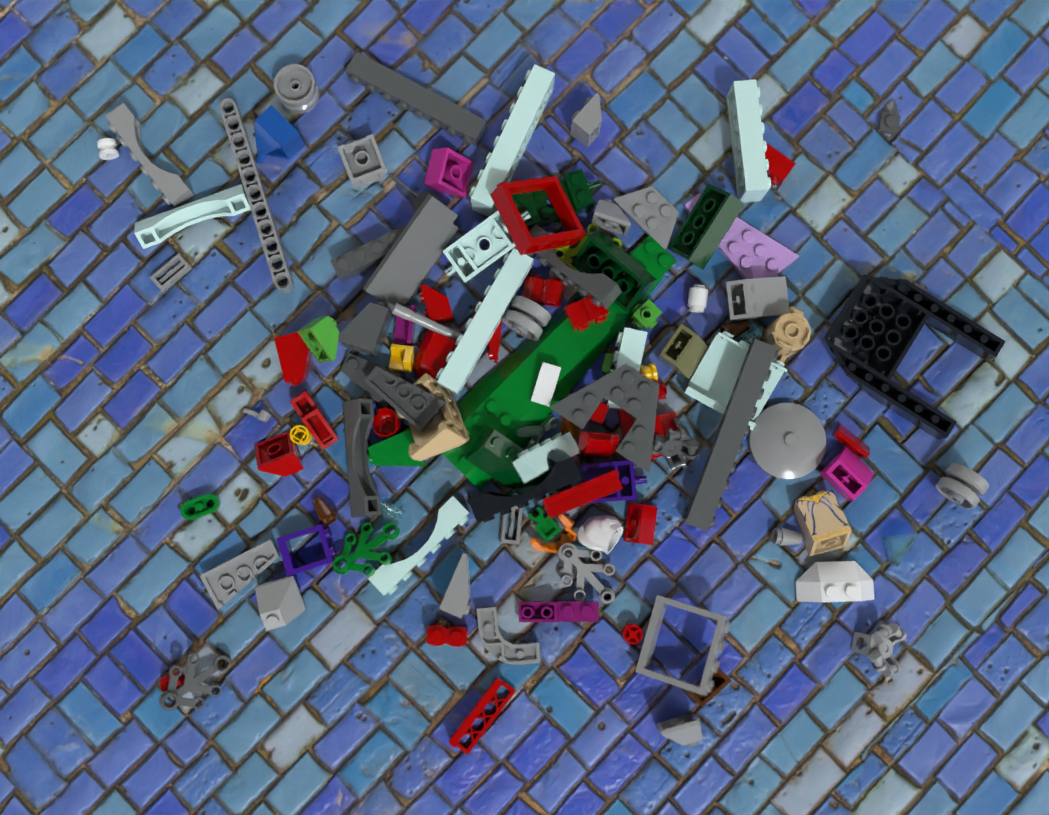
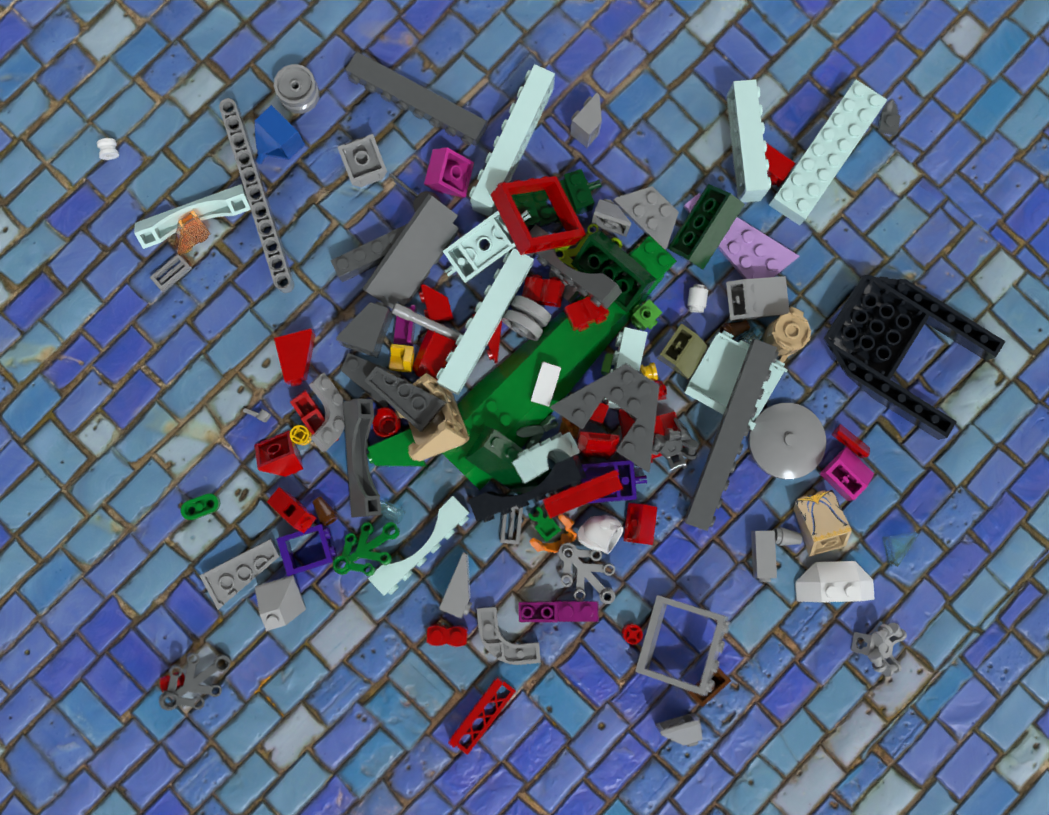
(128, 127): light grey arch -> none
(189, 233): none -> clear orange slope
(291, 510): none -> red brick
(321, 338): bright green slope -> none
(334, 418): none -> light grey plate
(764, 555): none -> light grey brick
(828, 152): none -> light aqua brick
(962, 486): light grey wheel -> none

